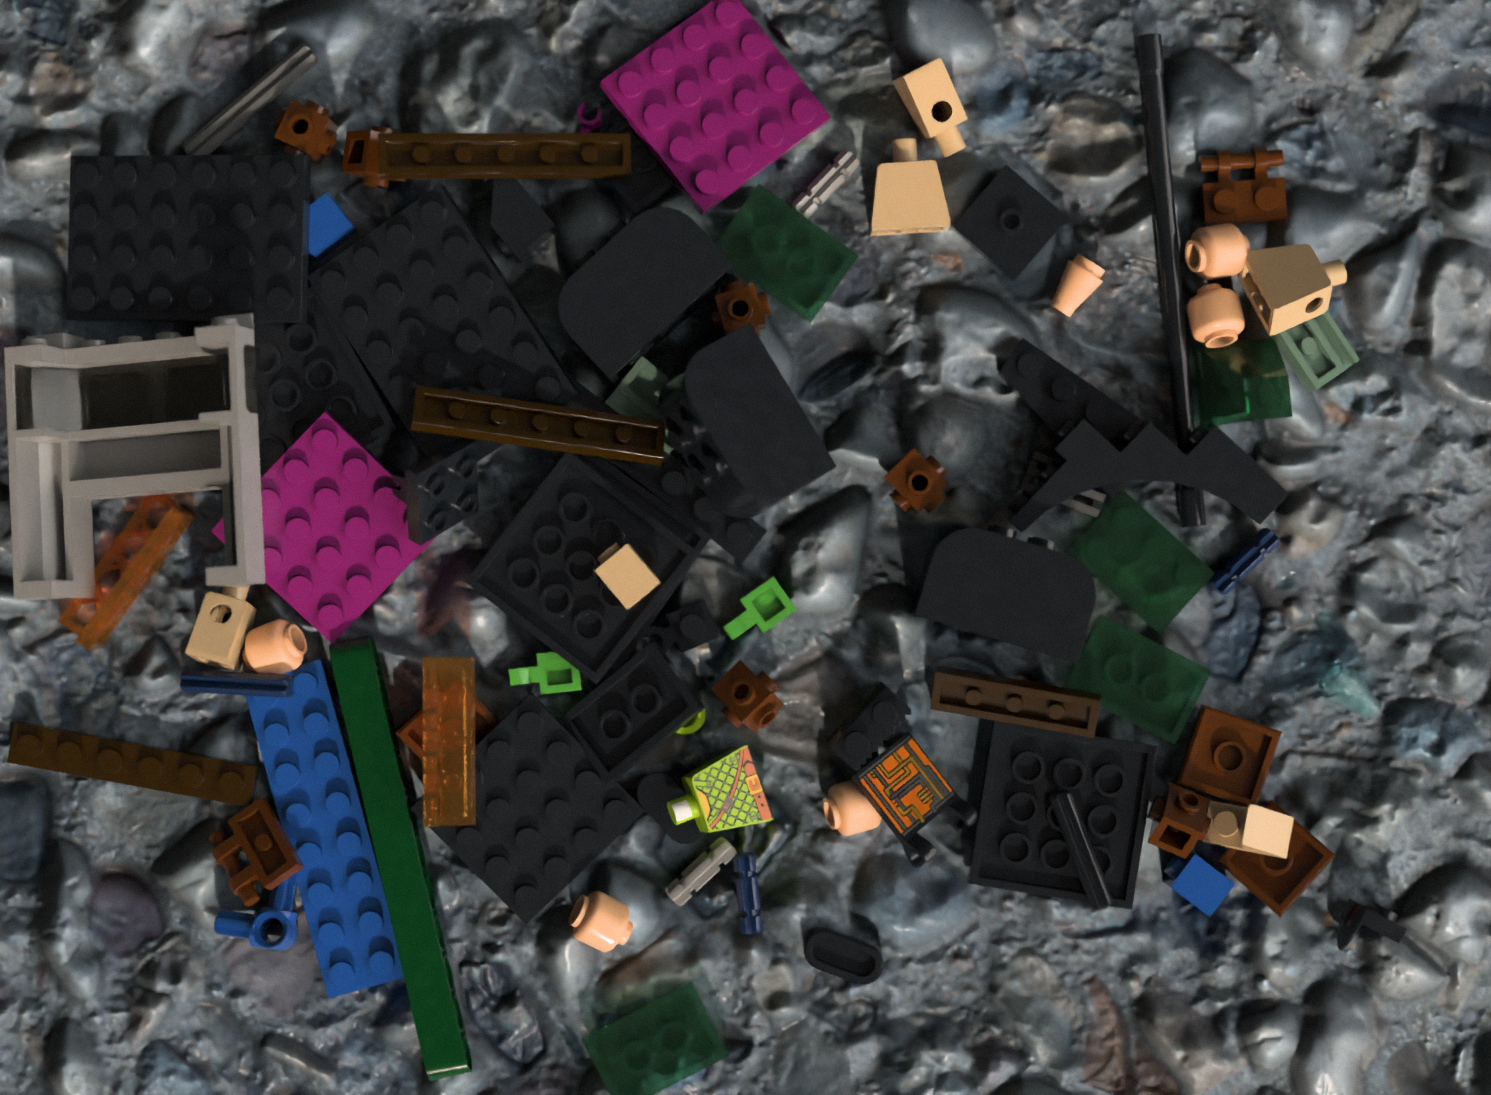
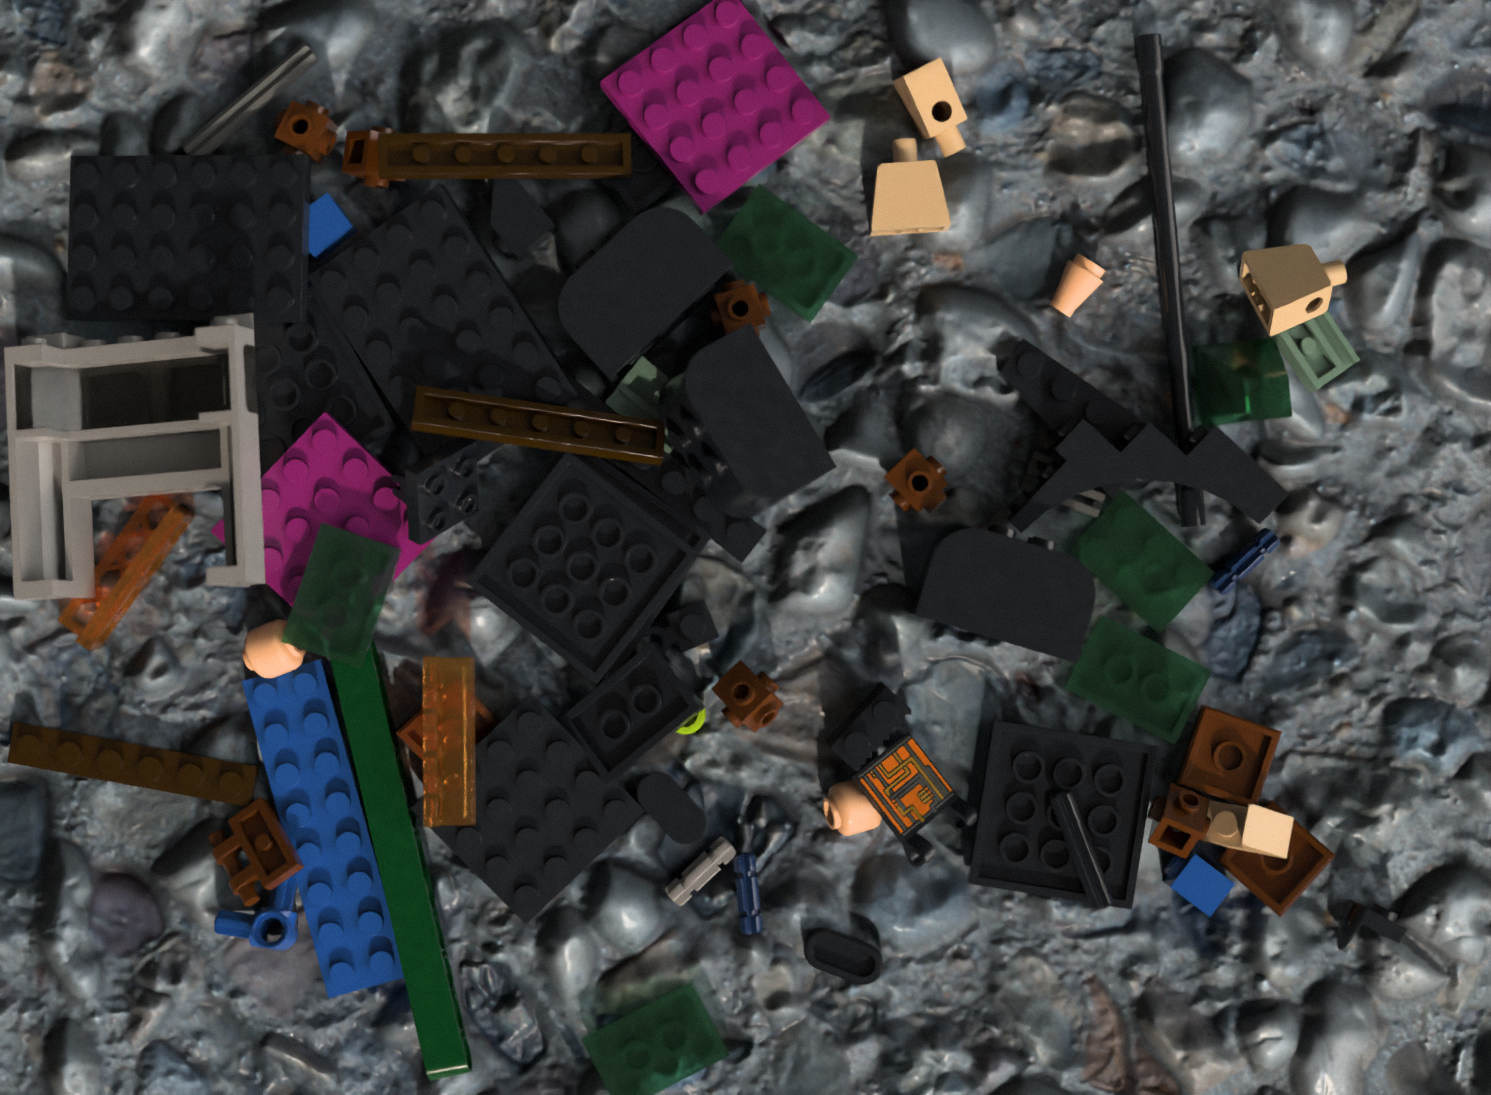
(219, 642): tan torso -> none
(237, 683): dark blue axle -> none
(342, 595): none -> clear green plate
(551, 672): bright green plate -> none
(588, 126): magenta hand -> none
(600, 921): light nougat head -> none
(626, 574): tan brick -> none
(722, 794): torso -> none
(764, 607): bright green plate -> none
(826, 183): light grey axle -> none
(1009, 223): black plate -> none
(1015, 701): dark brown plate -> none
(1215, 316): light nougat head -> none
(1217, 251): light nougat head -> none
(1245, 200): reddish brown plate -> none
(1348, 690): clear light blue cone -> none

